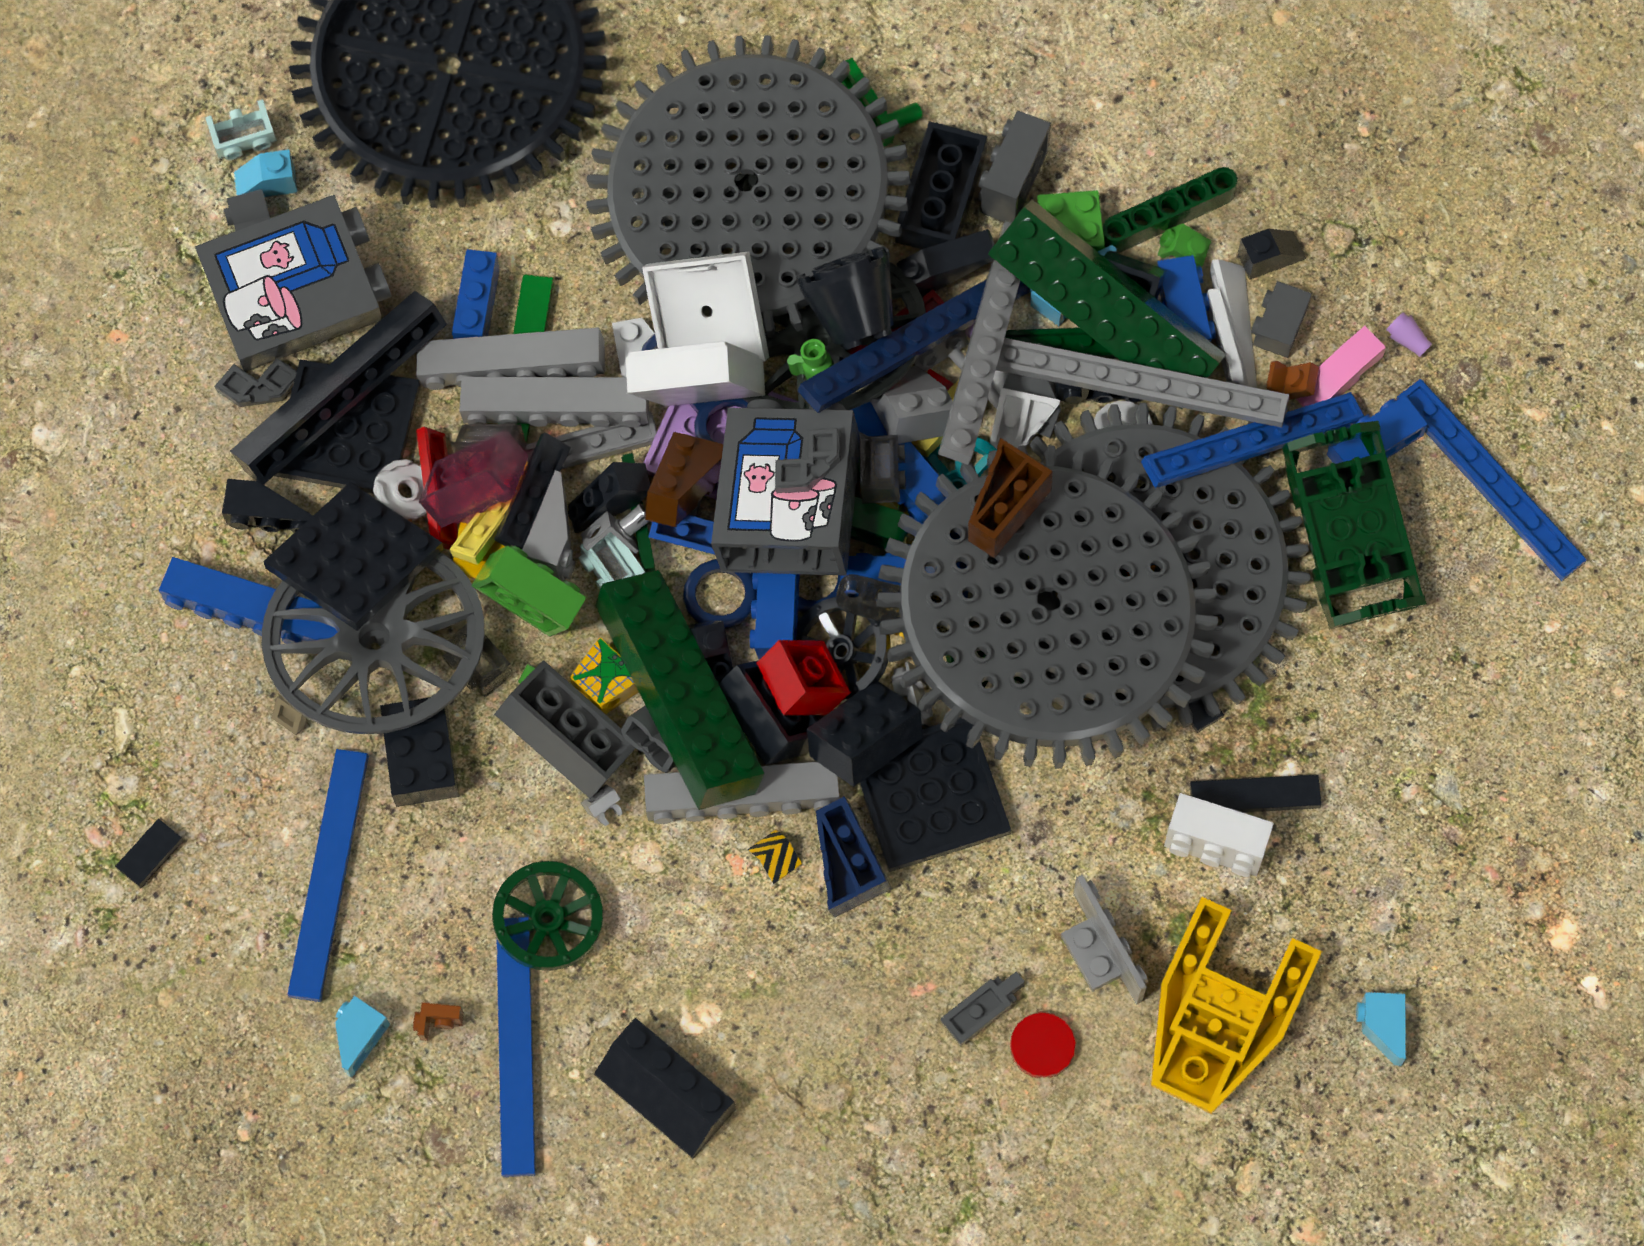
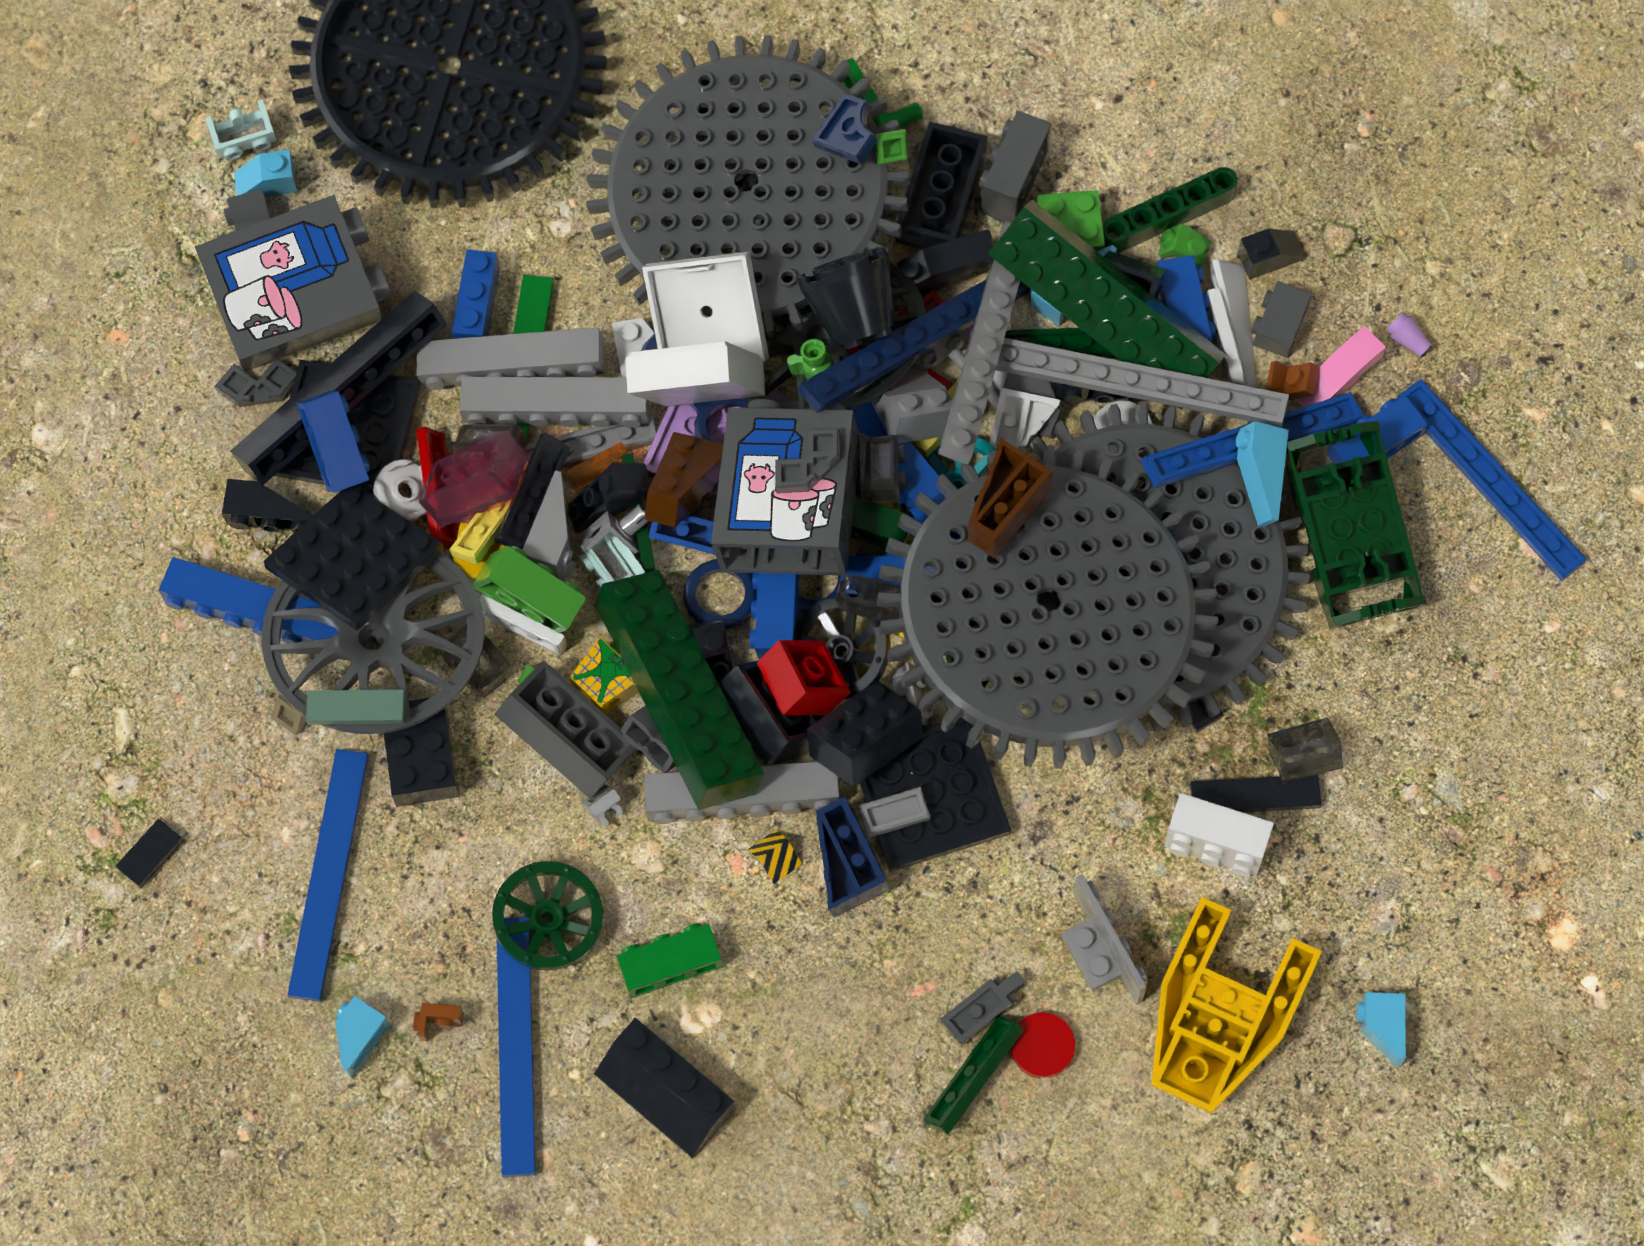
(333, 441): none -> blue brick
(355, 707): none -> sand green tile
(523, 625): none -> white tile
(589, 470): none -> clear orange tile
(669, 960): none -> green brick
(846, 130): none -> dark blue tile
(891, 146): none -> bright green slope
(894, 812): none -> light grey tile
(973, 1075): none -> dark green tile
(1262, 466): none -> medium azure slope
(1305, 750): none -> clear smoke window

